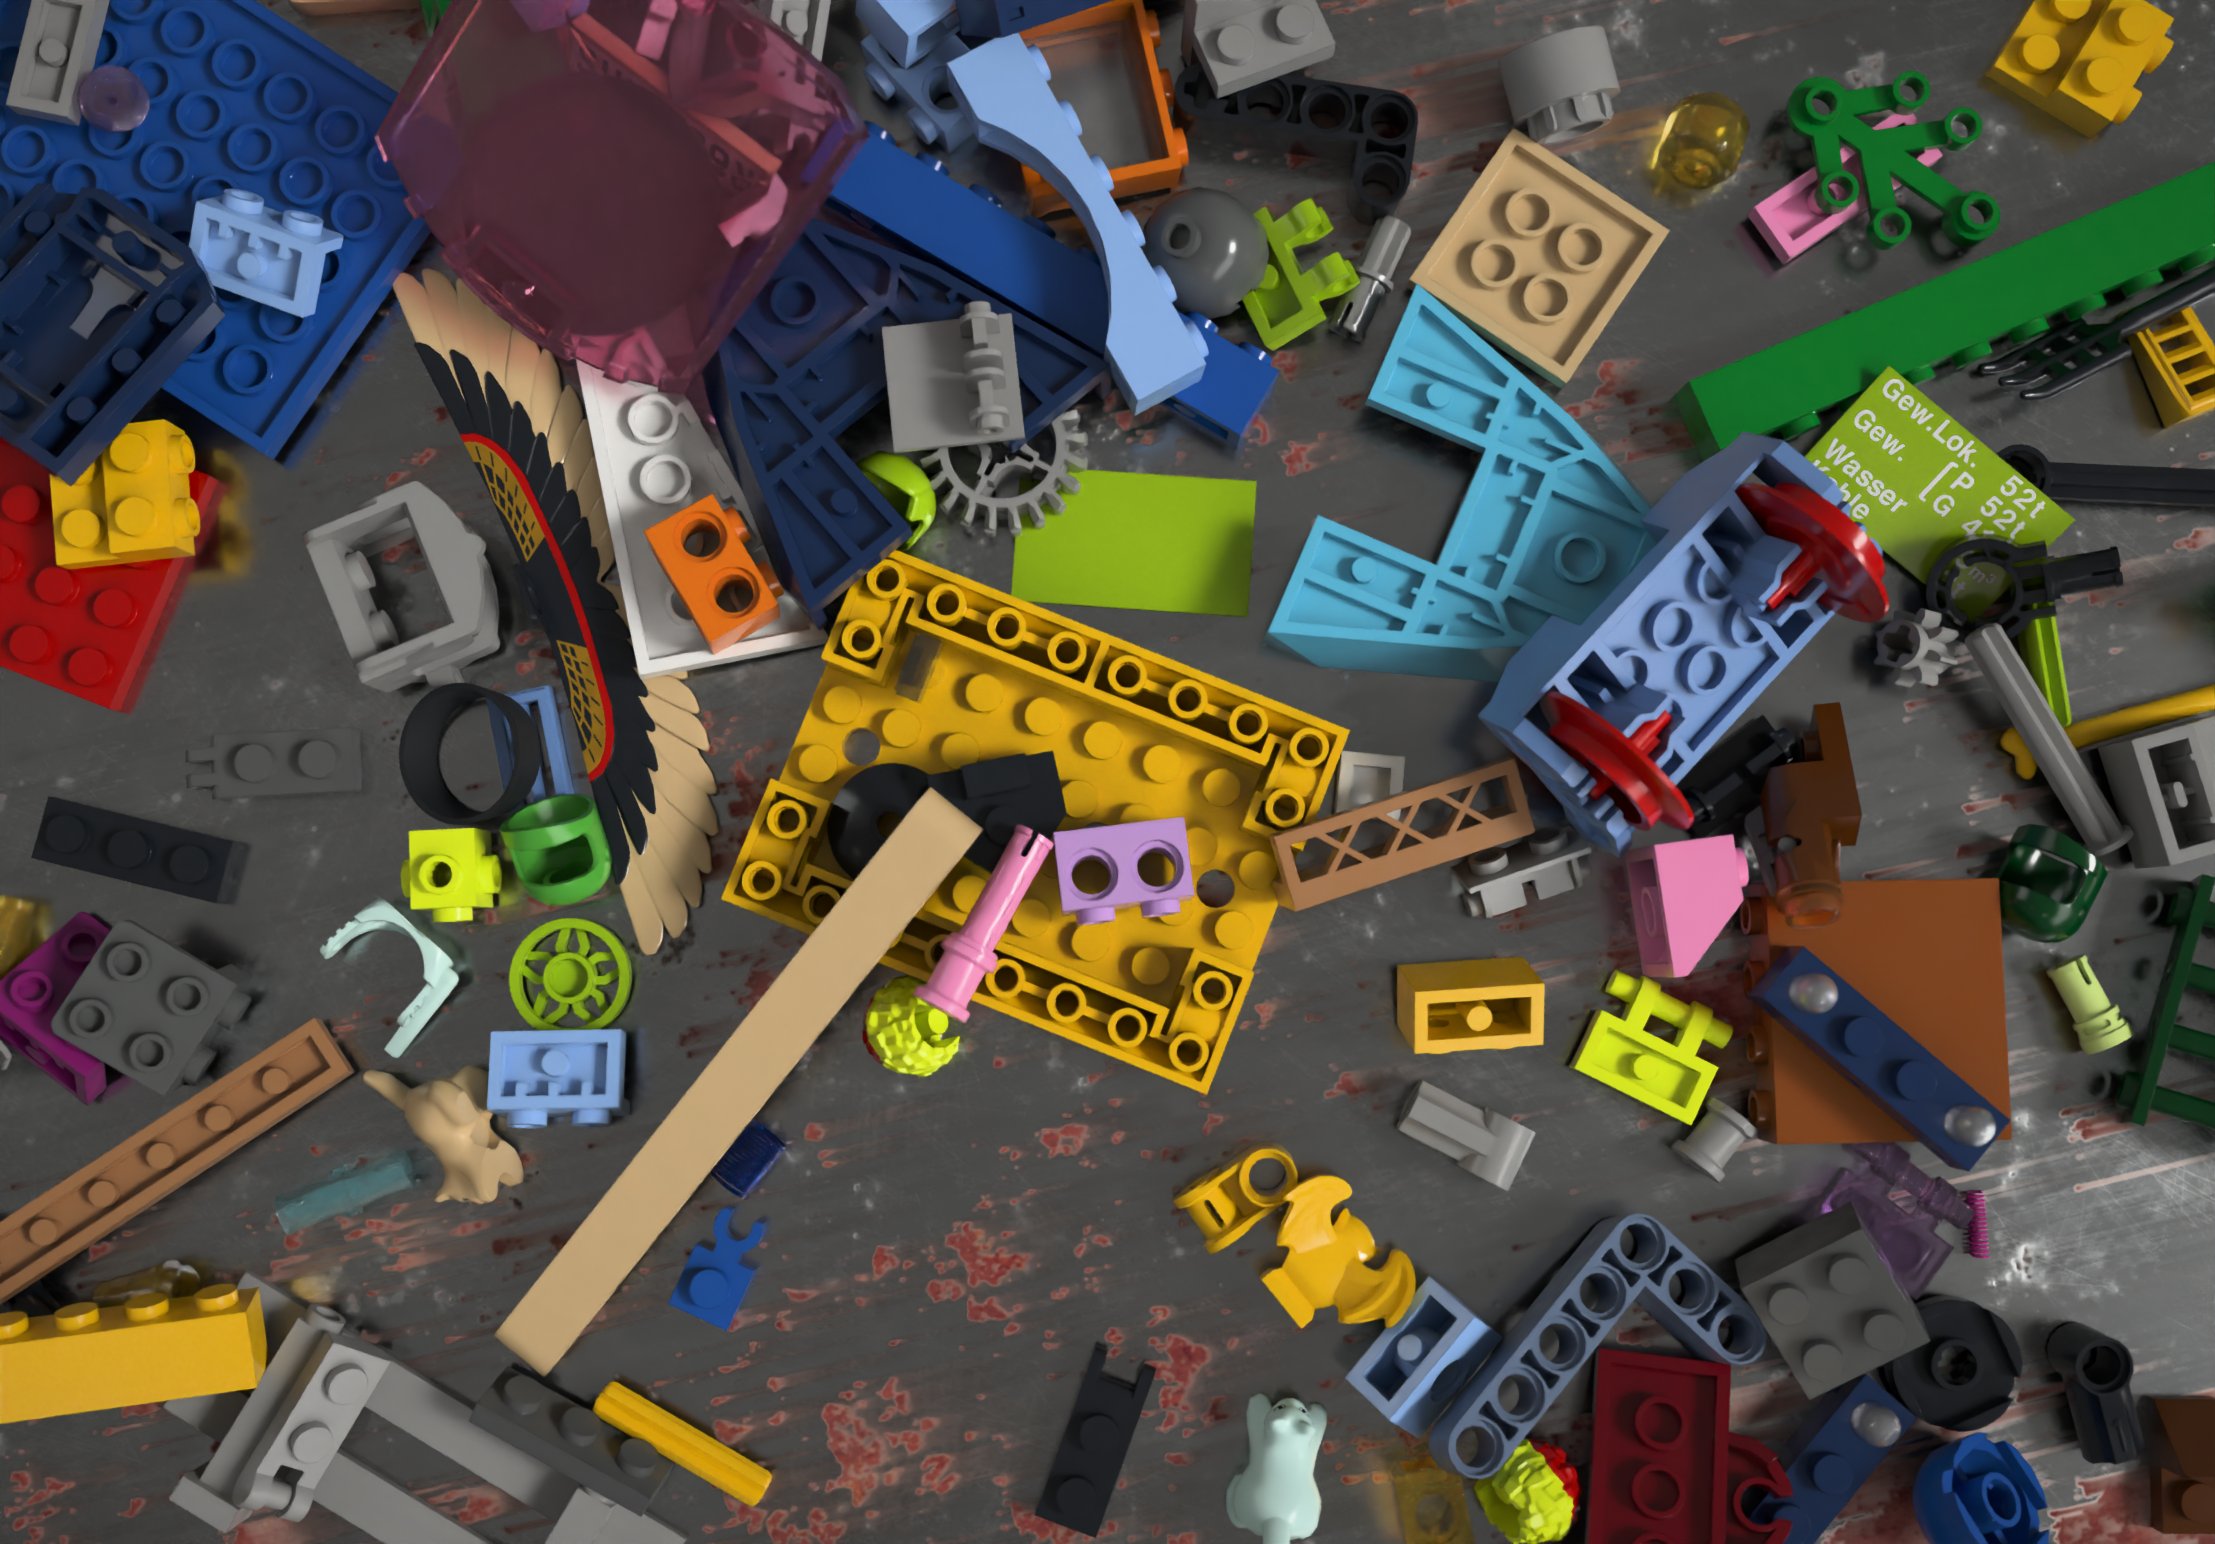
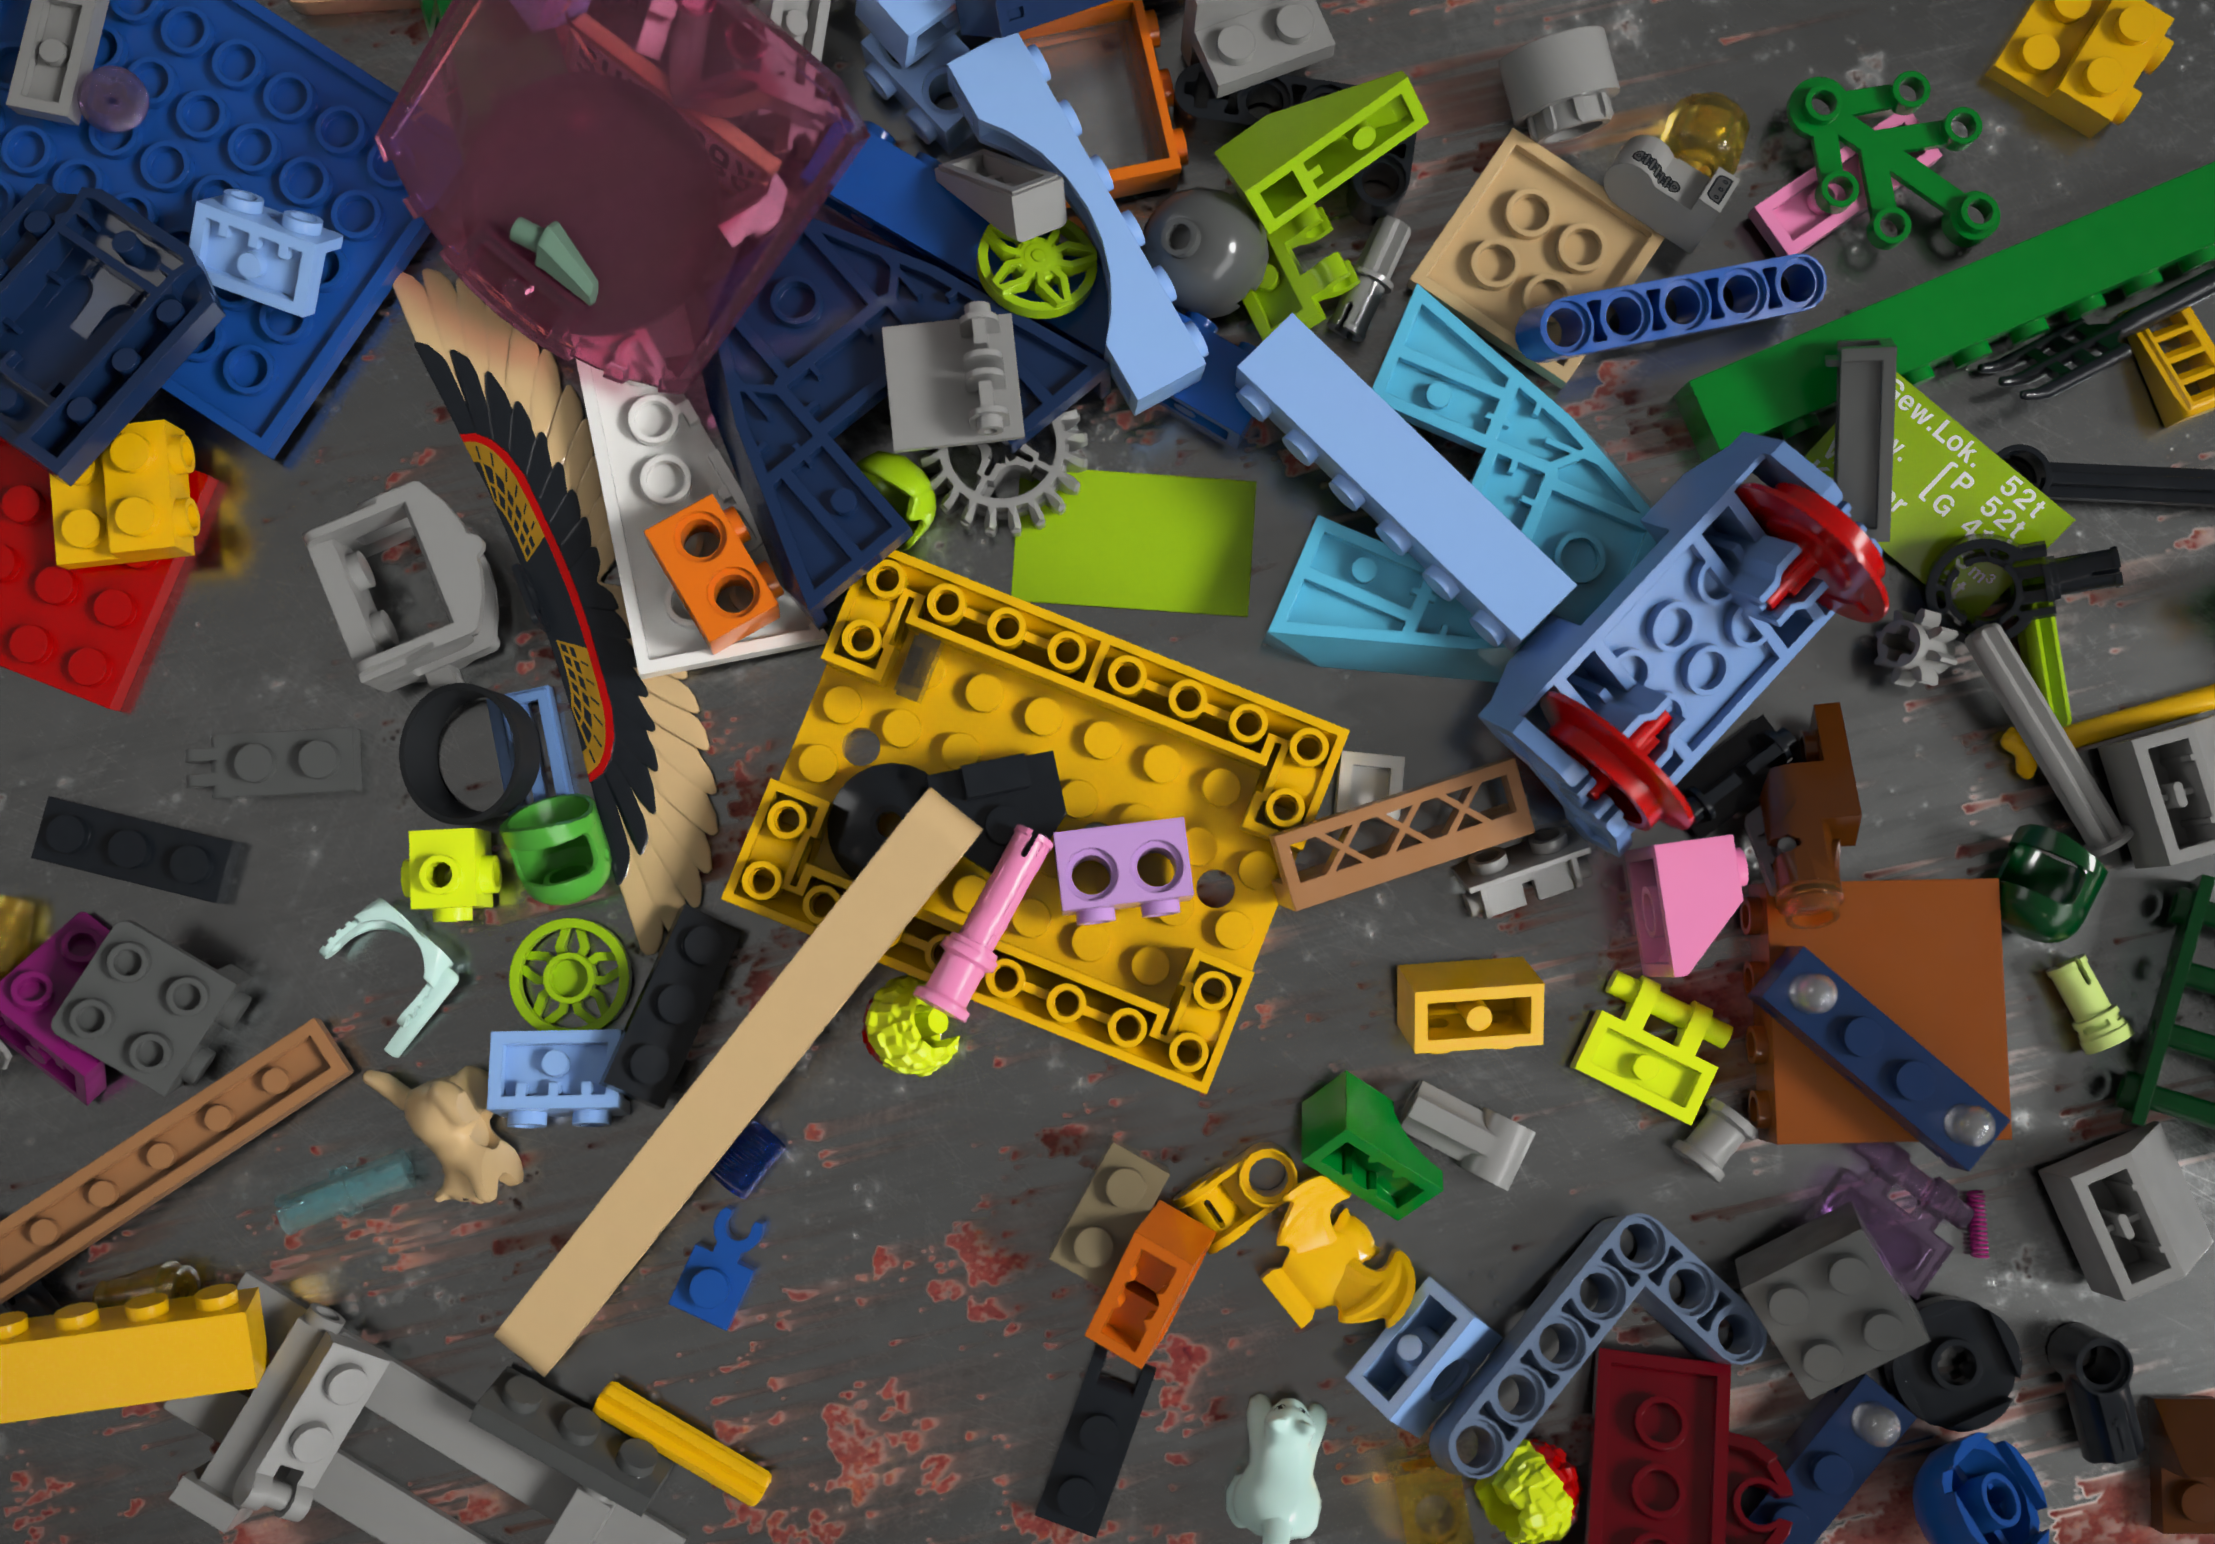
(557, 257): none -> sand green bar
(671, 1007): none -> black plate
(1007, 193): none -> light grey slope
(1038, 267): none -> lime wheel
(1109, 1212): none -> dark tan brick
(1150, 1283): none -> orange brick
(1317, 145): none -> lime slope
(1363, 1148): none -> green arch
(1401, 484): none -> light blue brick
(1667, 191): none -> light grey leg
(1698, 304): none -> blue beam
(1865, 429): none -> dark grey container
(2128, 1213): none -> light grey slope

